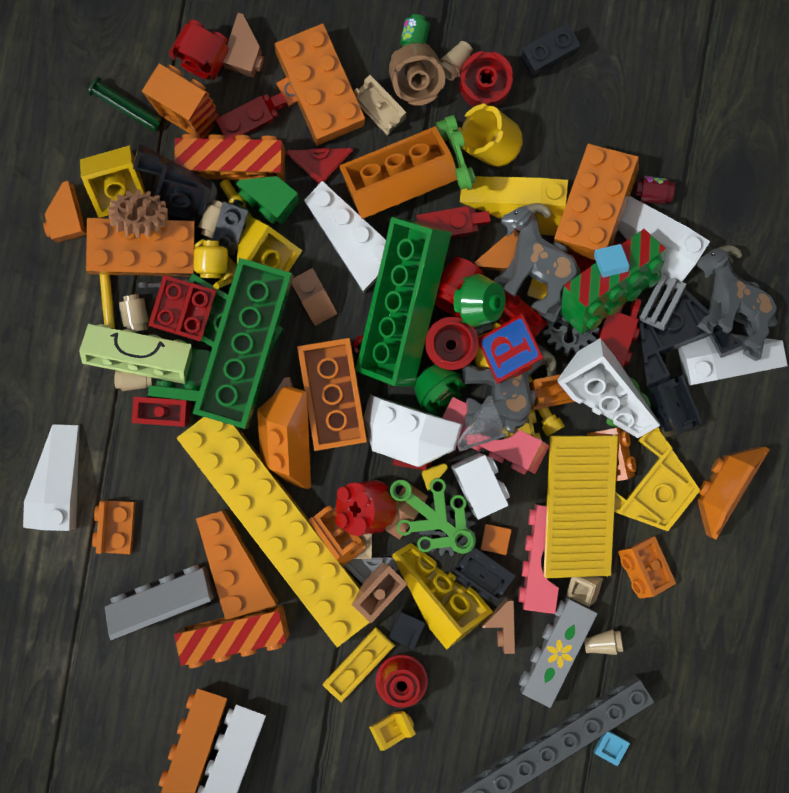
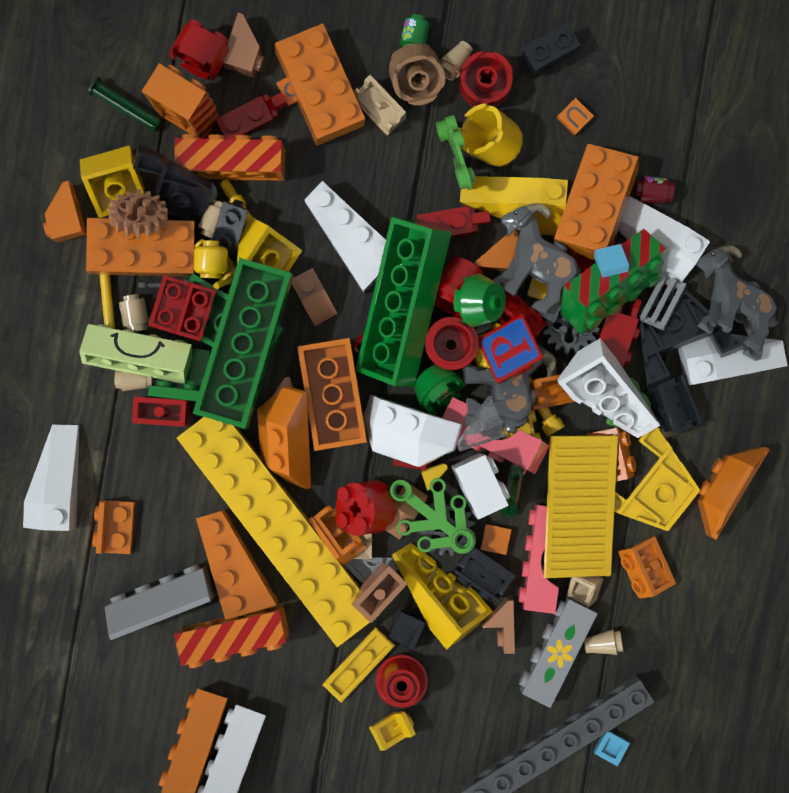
(271, 195): green slope -> none
(319, 162): red tile -> none
(399, 172): orange brick -> none
(513, 486): none -> dark green axle
(575, 116): none -> orange tile

